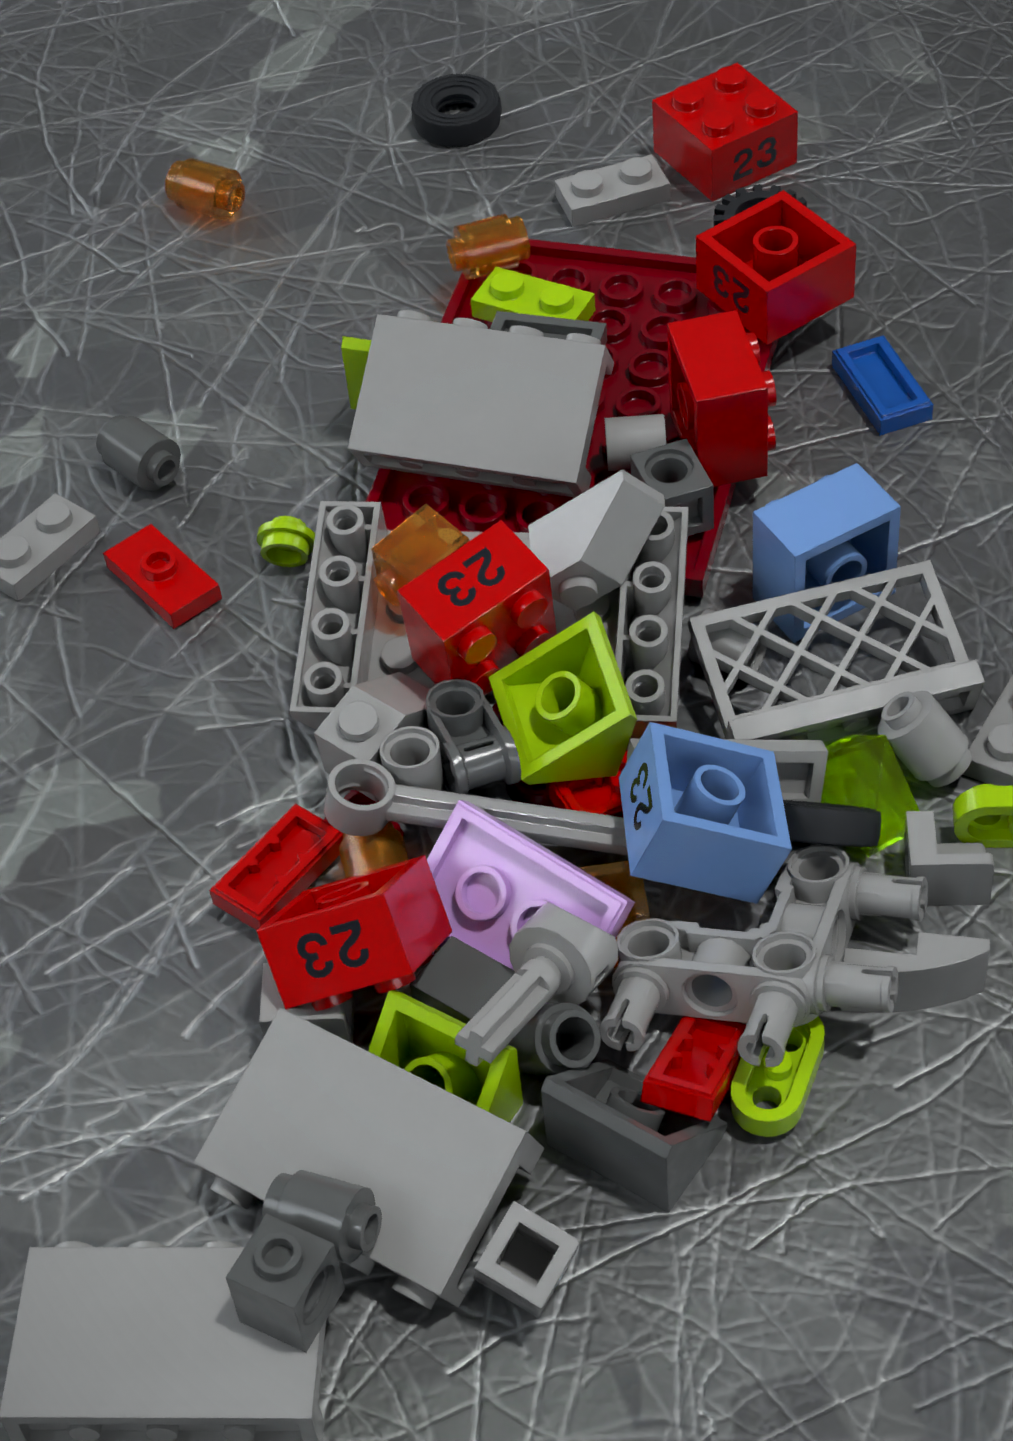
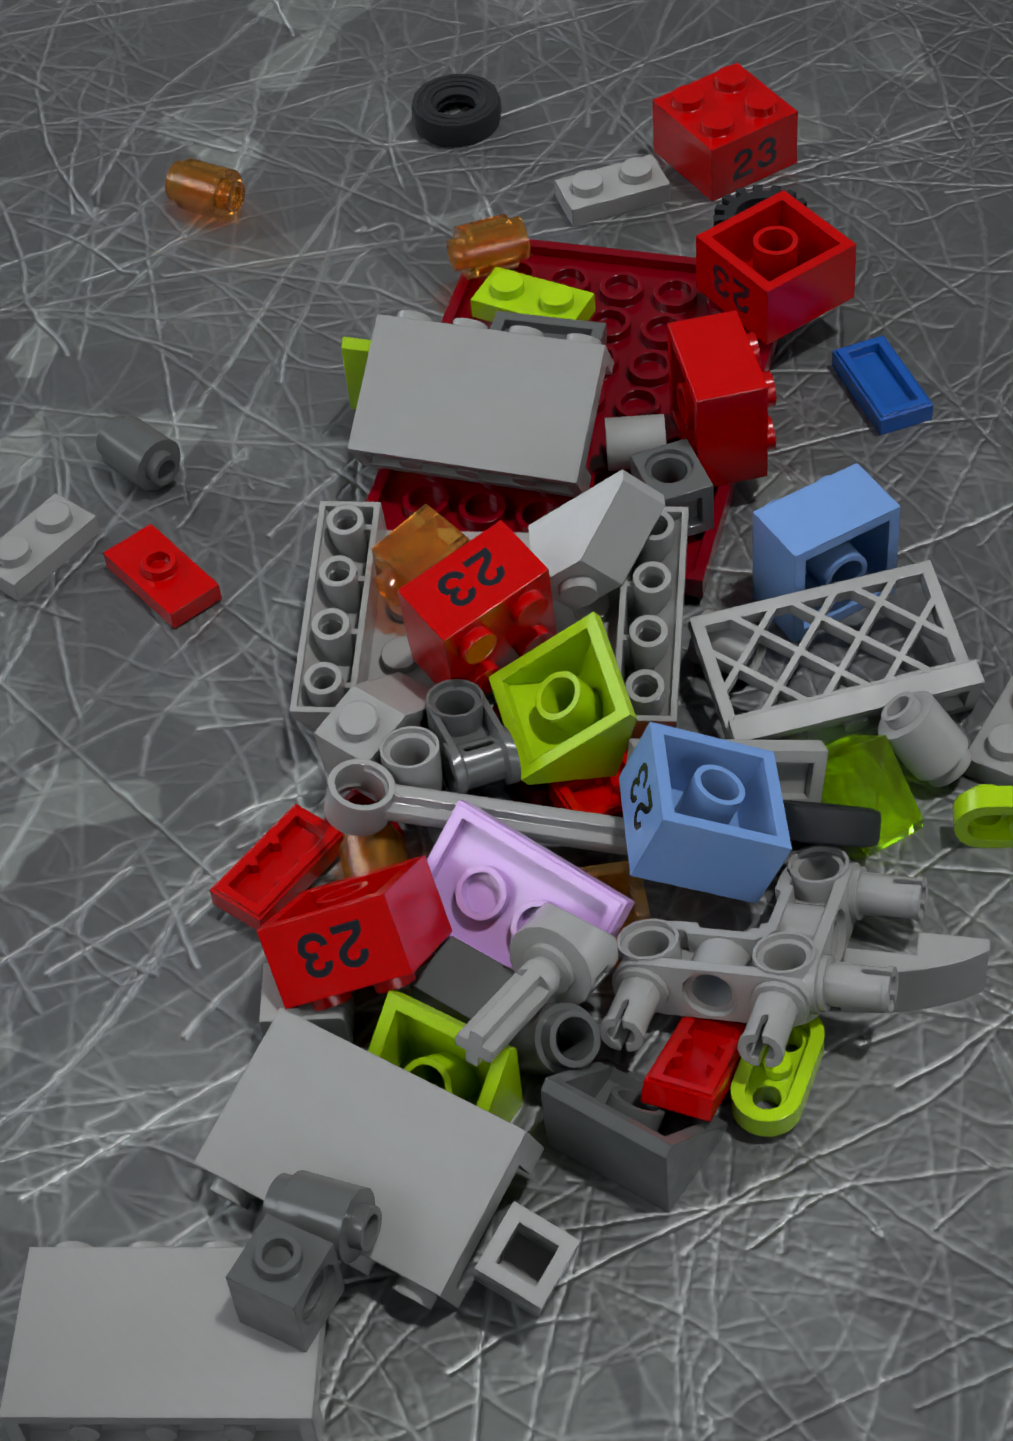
(285, 541): lime plate -> none
(953, 870): light grey panel -> none

